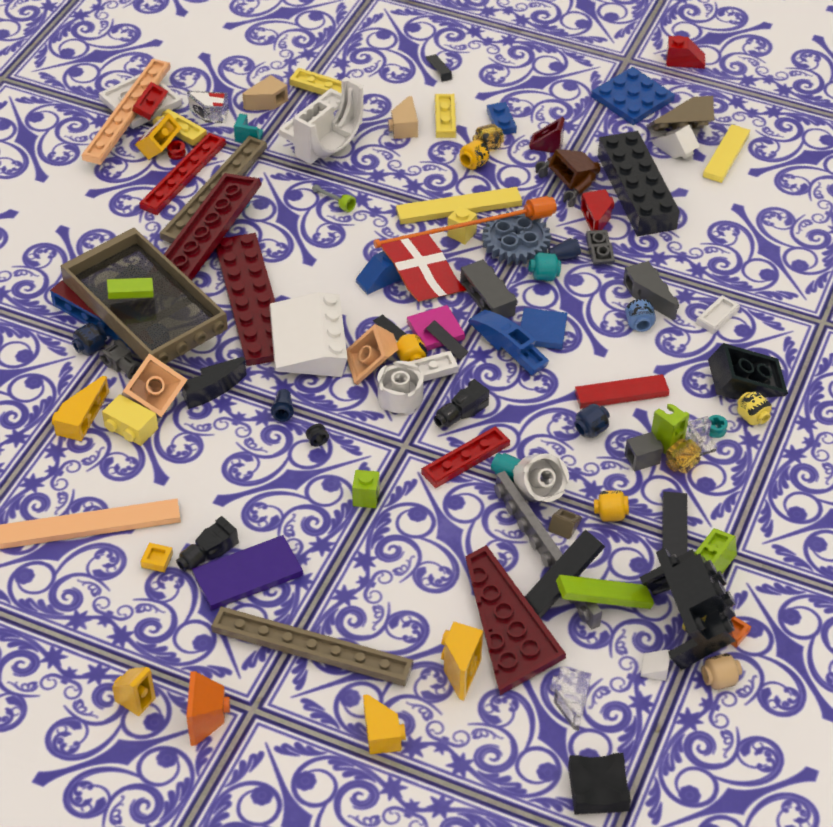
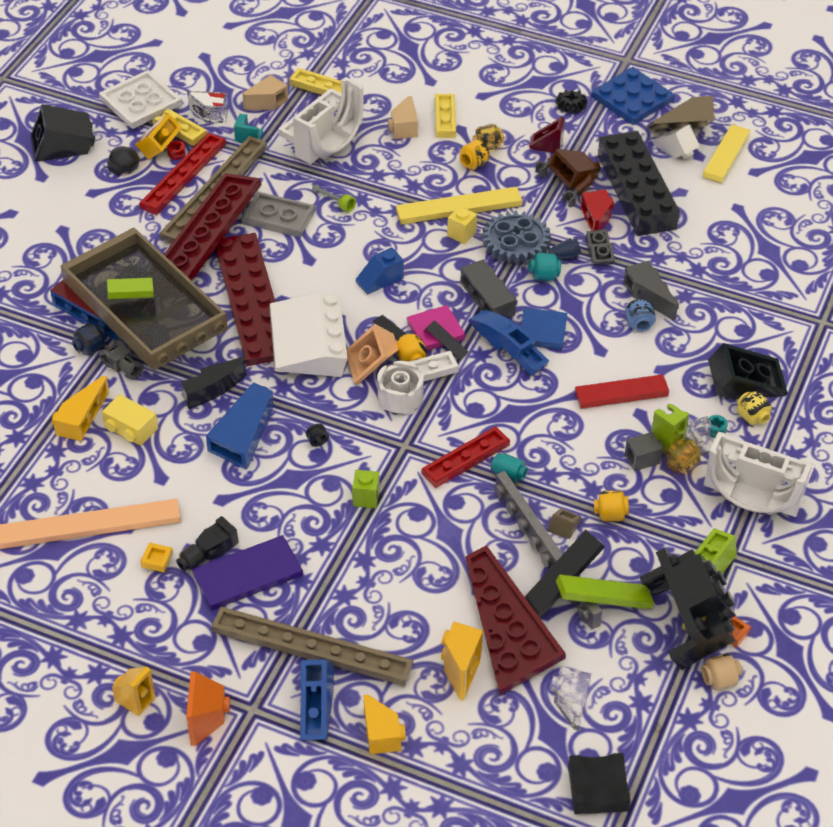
(61, 133): none -> black slope
(123, 114): light nougat tile -> none
(123, 159): none -> black hair
(150, 100): red plate -> none
(154, 385): light nougat slope -> none
(242, 426): none -> blue slope
(278, 214): none -> light grey tile
(282, 407): dark blue cone -> none
(316, 698): none -> blue slope
(424, 264): flag -> none
(445, 72): black piece -> none
(463, 405): black piece -> none
(501, 117): blue plate -> none
(553, 480): white brick -> none
(577, 105): none -> black gear
(592, 420): dark blue head -> none
(655, 665): white slope -> none
(674, 522): black tile -> none
(684, 53): red slope -> none
(717, 314): white tile -> none
(758, 476): none -> white piece

